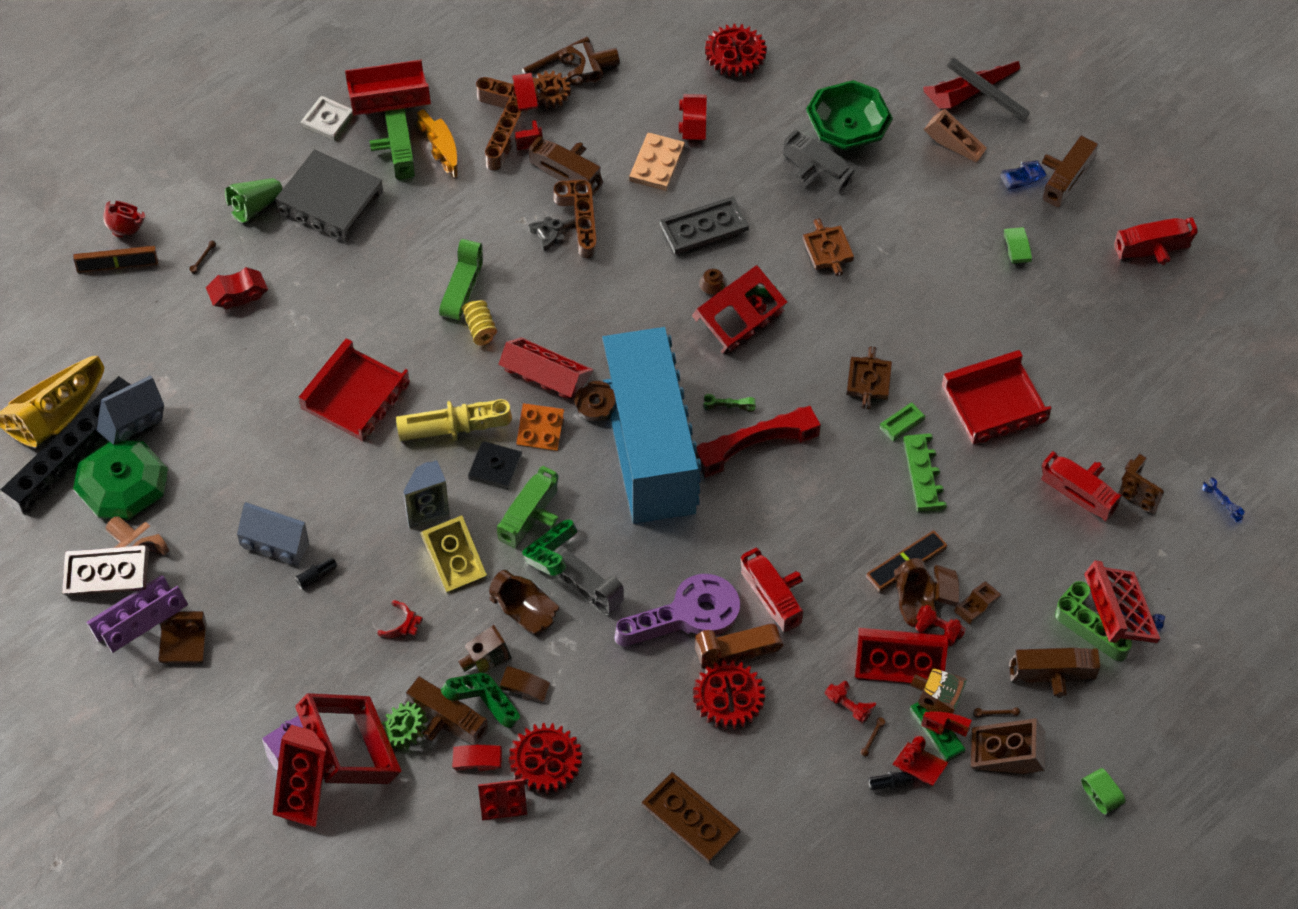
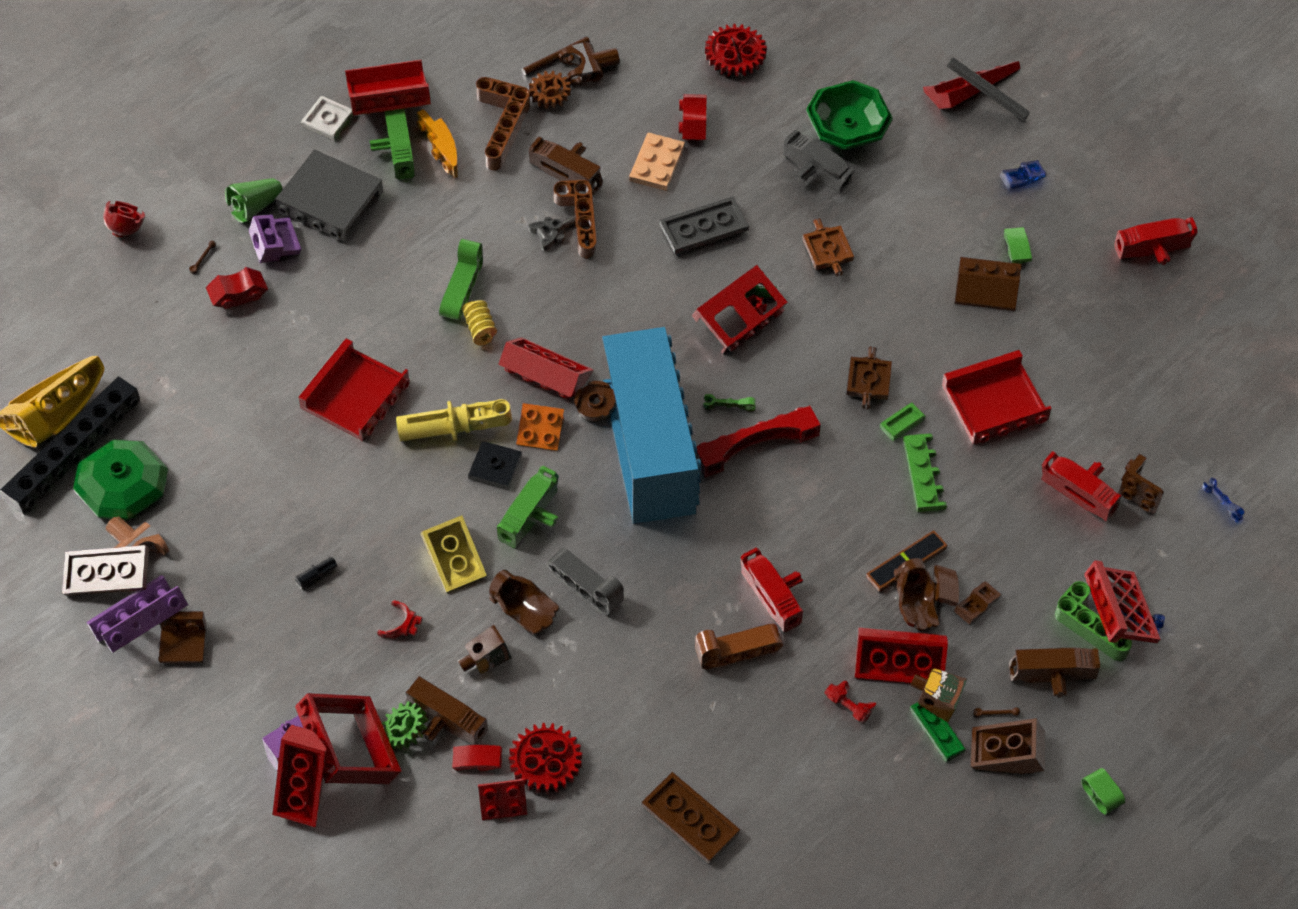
(115, 259): tile -> none
(130, 410): sand blue slope -> none
(272, 534): sand blue slope -> none
(273, 238): none -> medium lavender brick
(426, 494): sand blue slope -> none
(485, 687): green beam -> none
(525, 92): red slope -> none
(525, 683): reddish brown slope -> none
(526, 137): red bracket -> none
(541, 554): green beam -> none
(684, 611): medium lavender beam -> none
(712, 281): reddish brown cone -> none
(750, 692): red gear -> none
(880, 722): reddish brown hinge -> none
(890, 780): black axle -> none
(920, 763): red hinge -> none
(940, 720): red slope -> none
(952, 629): red piece -> none
(954, 136): nougat slope -> none
(987, 283): none -> reddish brown slope
(1068, 171): reddish brown piece -> none

